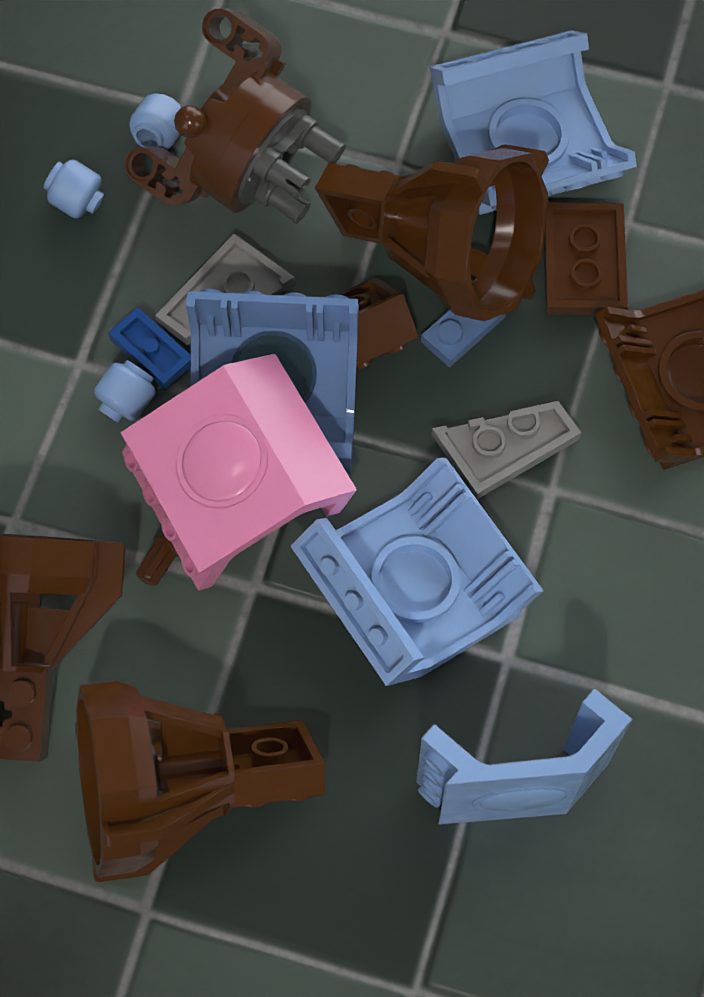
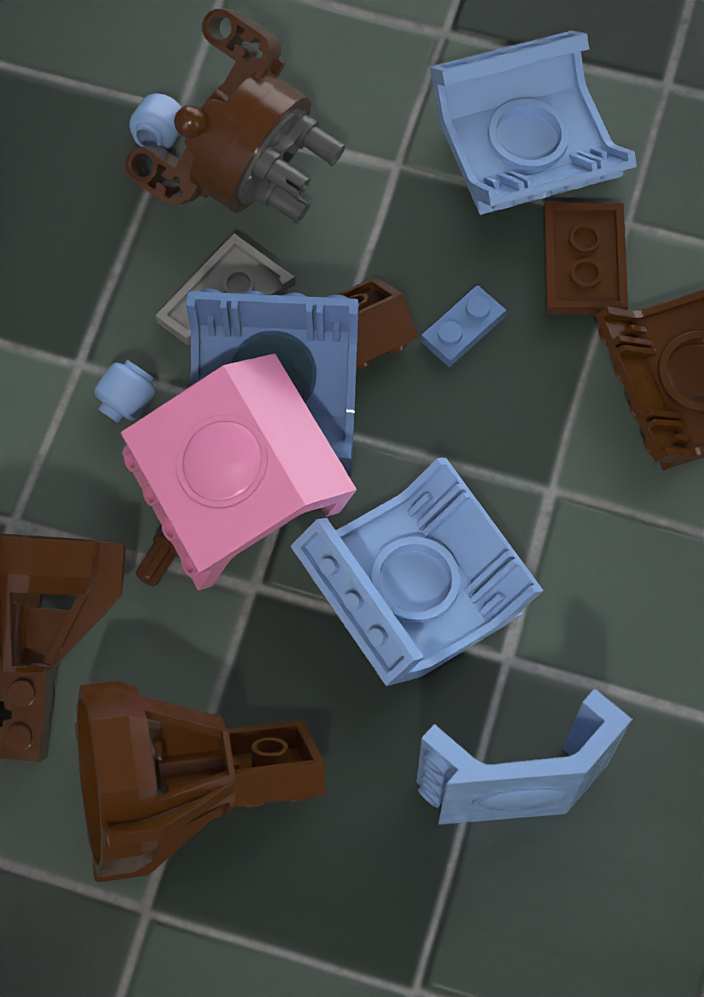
(74, 188): light blue head -> none
(151, 348): blue plate -> none
(430, 221): reddish brown plate -> none
(505, 446): light grey wing -> none

